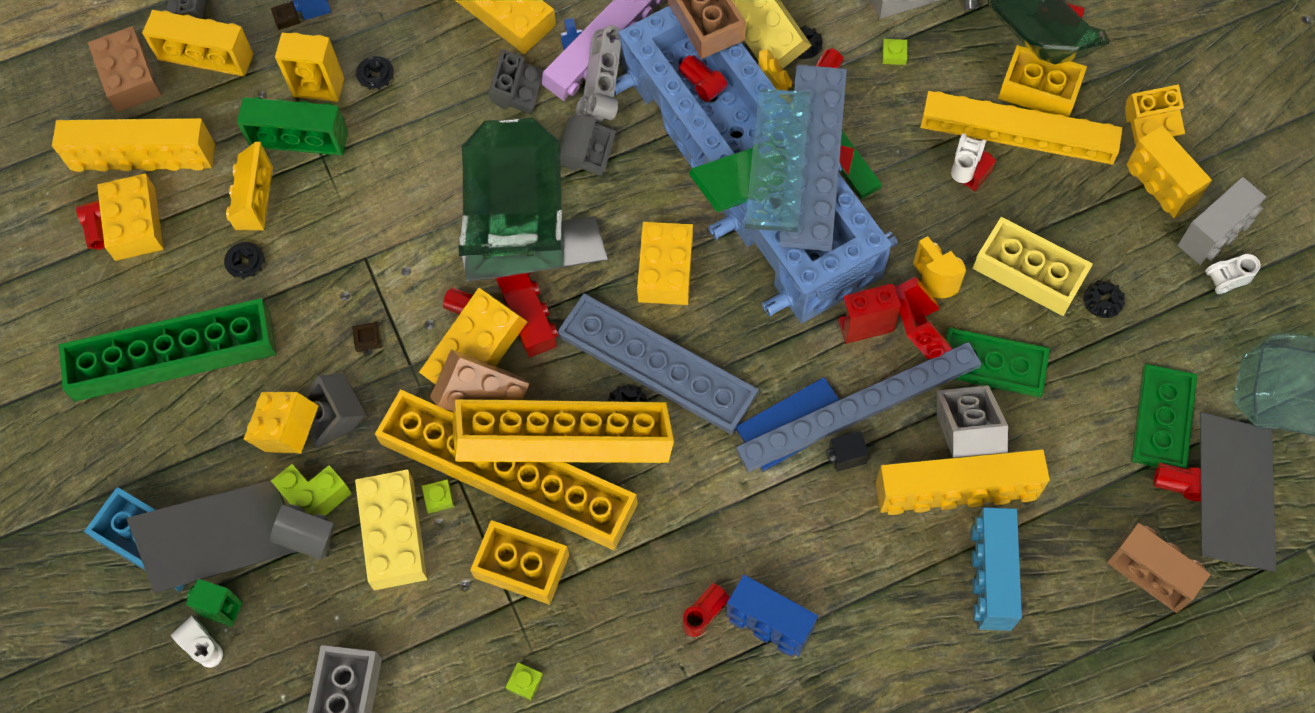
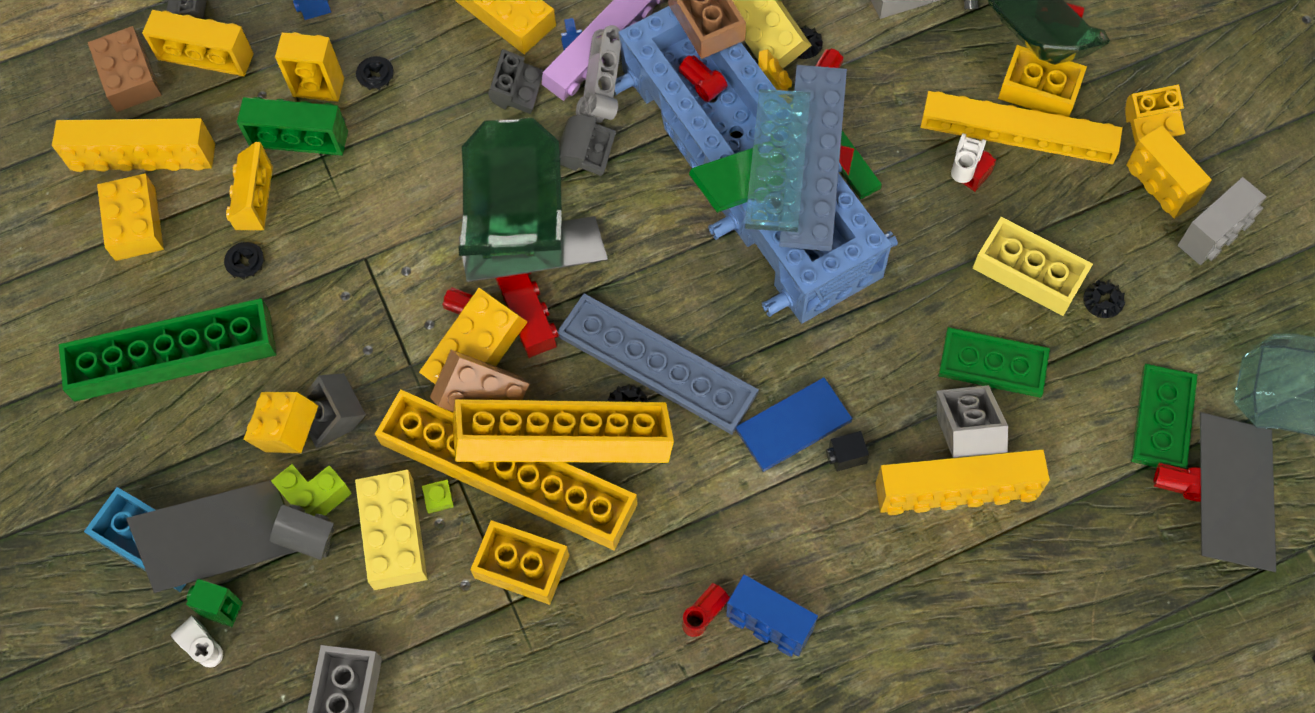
(90, 219): red piece -> none
(285, 15): dark brown tile -> none
(366, 337): dark brown tile -> none
(524, 681): lime plate -> none
(665, 263): yellow brick -> none
(857, 407): sand blue plate -> none
(870, 313): red panel -> none
(894, 51): lime plate -> none
(915, 306): red panel -> none
(939, 272): yellow brick -> none
(996, 569): dark azure brick -> none
(1159, 568): medium nougat brick -> none
(1230, 275): white piece -> none

